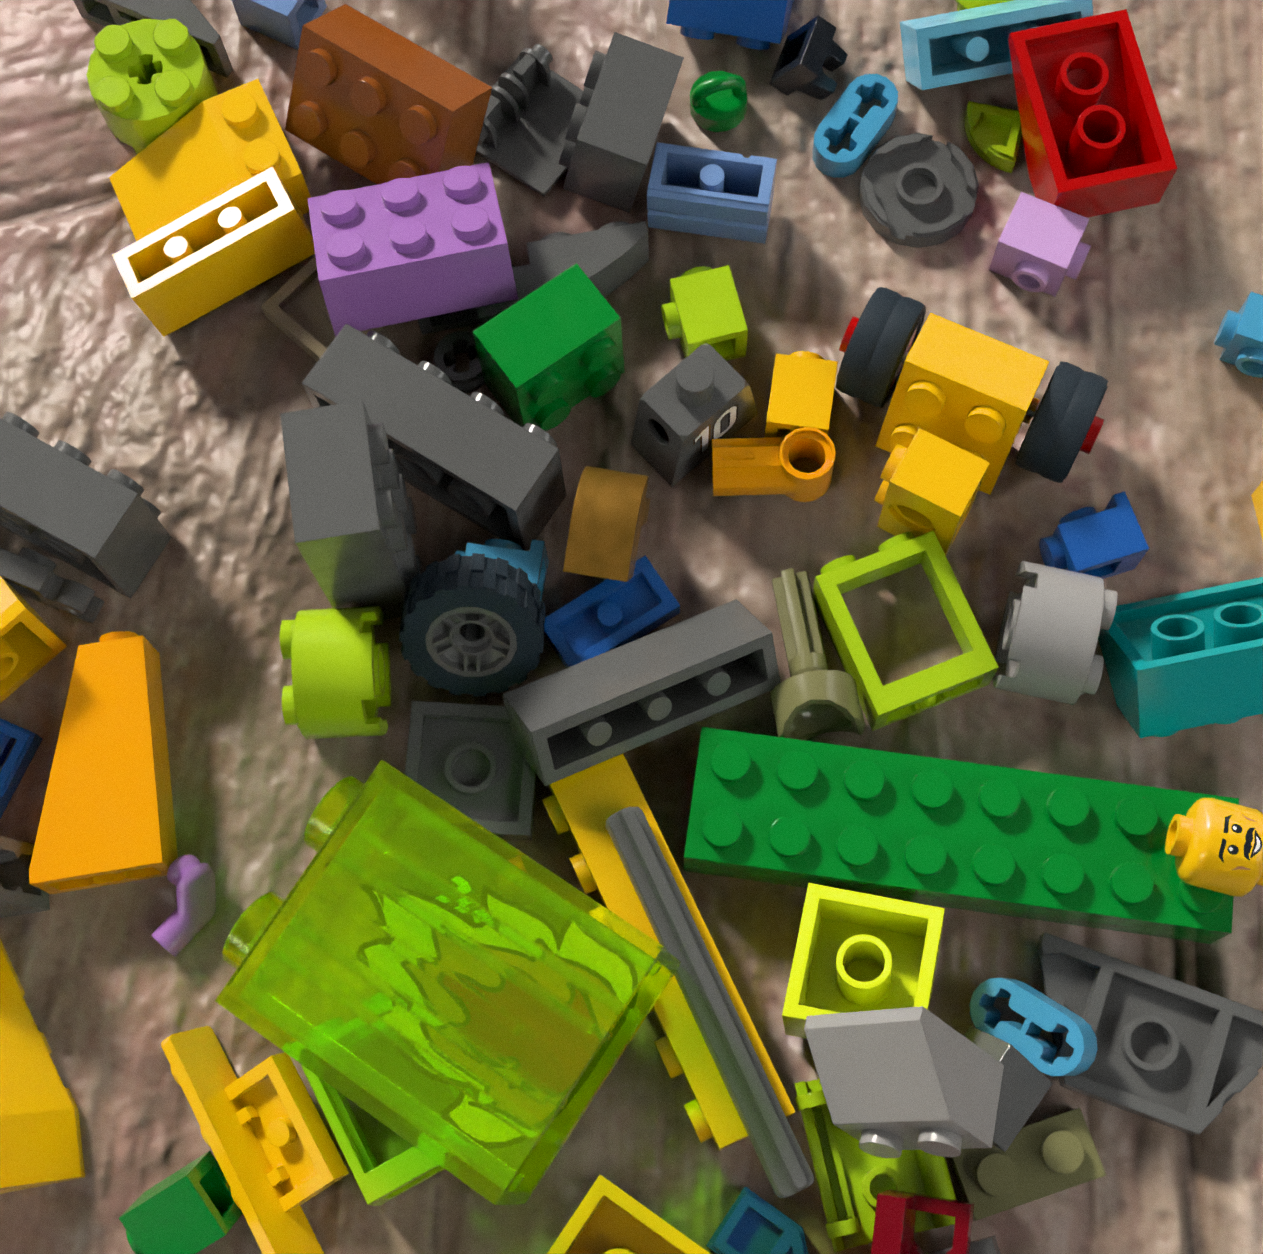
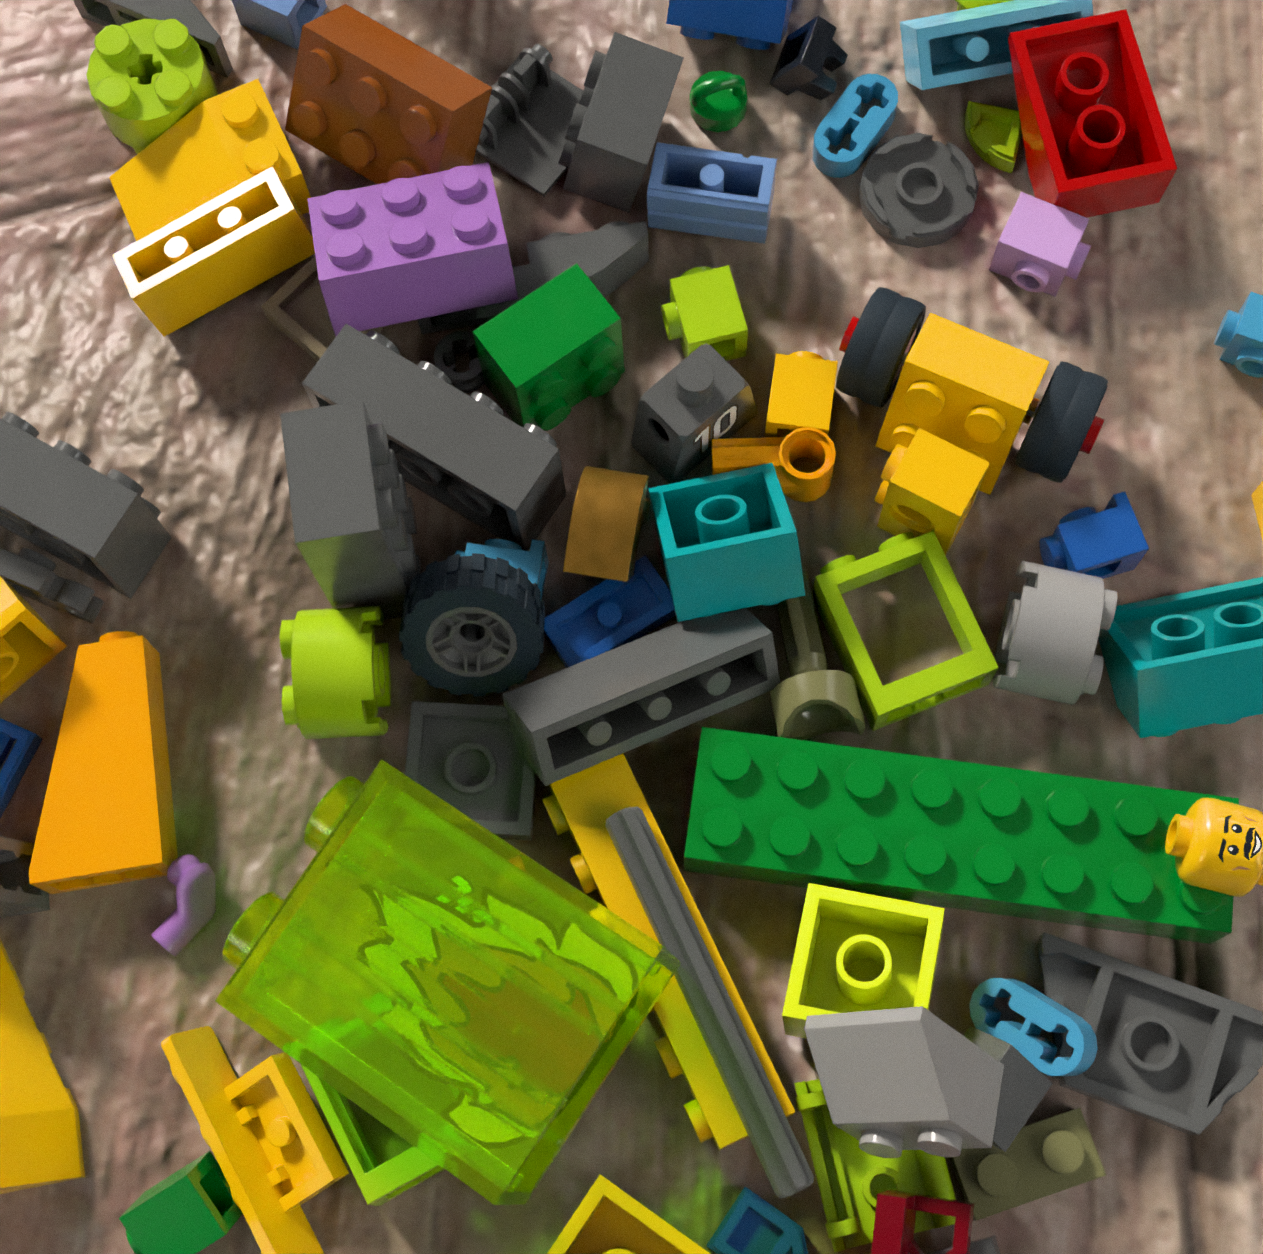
(727, 542): none -> teal brick

